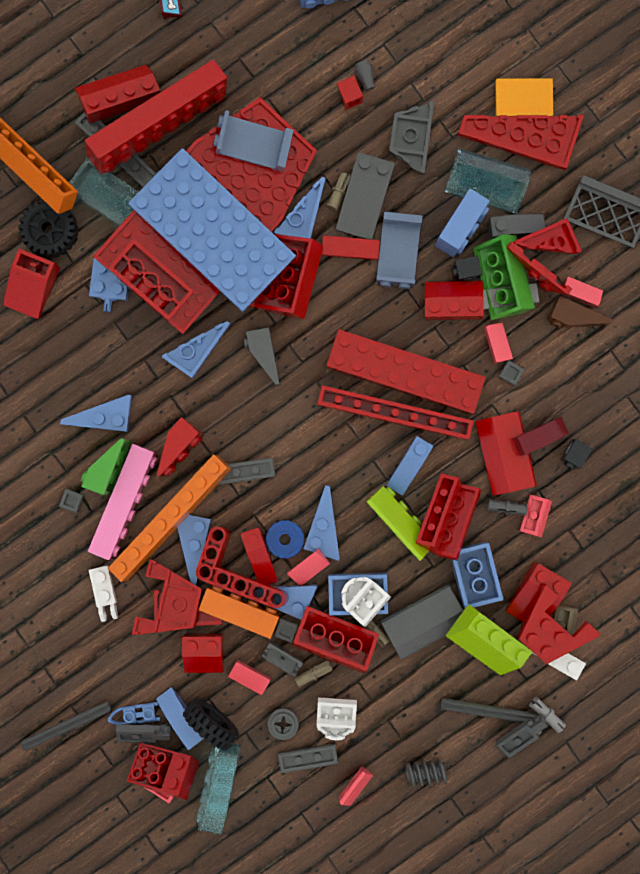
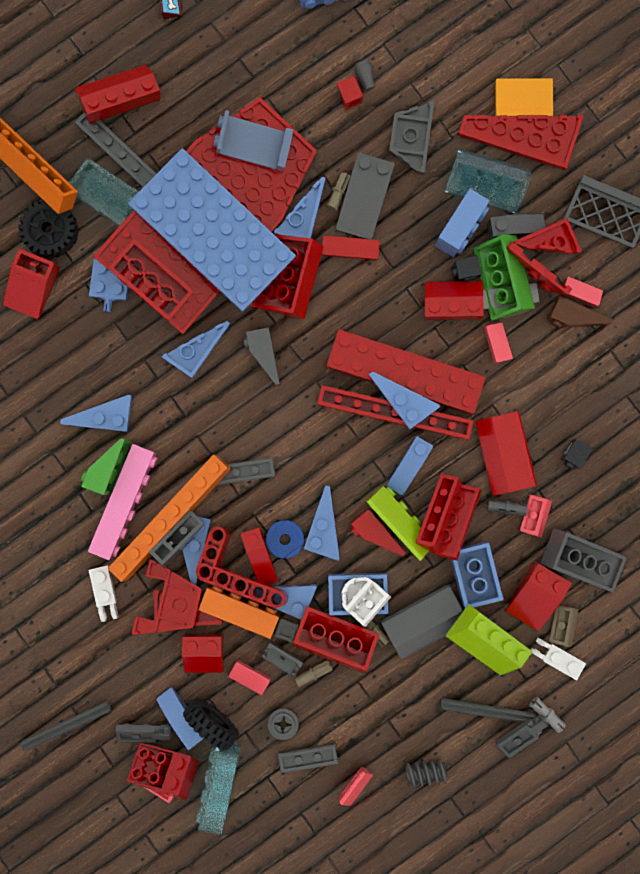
(71, 500): dark grey tile -> none
(130, 715): medium blue piece -> none
(156, 117): red brick -> none
(176, 539): none -> dark grey slope
(178, 443): red slope -> none
(309, 567): coral slope -> none
(336, 717): white slope -> none
(373, 531): none -> red slope
(398, 250): sand blue panel -> none
(408, 404): none -> medium blue wing
(511, 373): dark grey tile -> none
(540, 436): dark red slope -> none
(546, 636): red wing -> none
(583, 560): none -> dark grey slope

